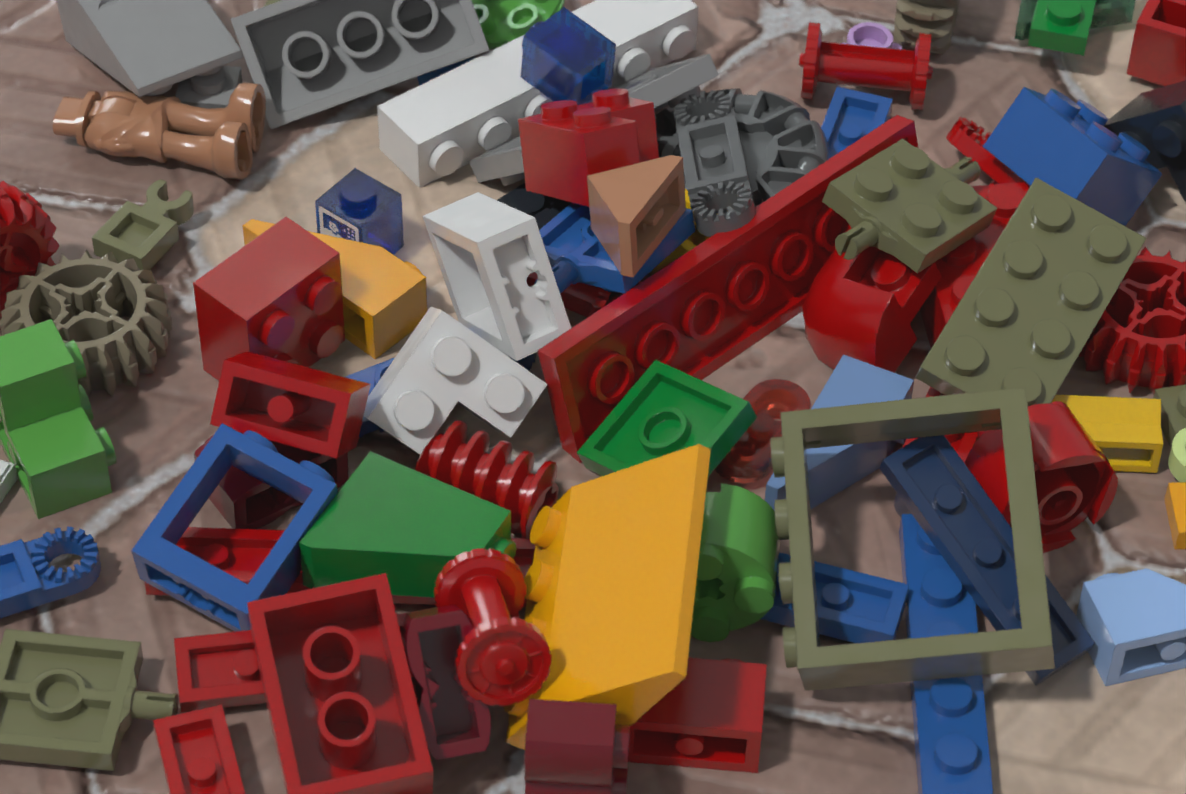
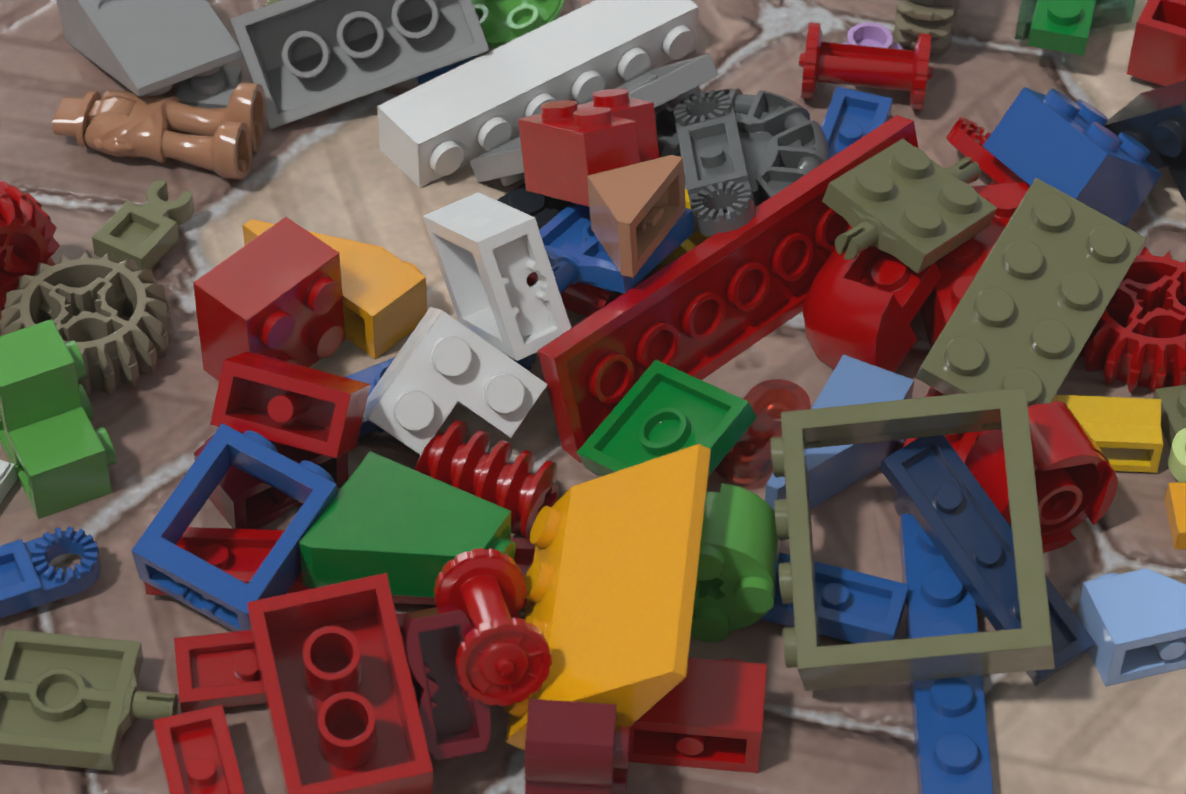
(362, 212): clear blue brick -> none
(567, 58): clear blue brick -> none

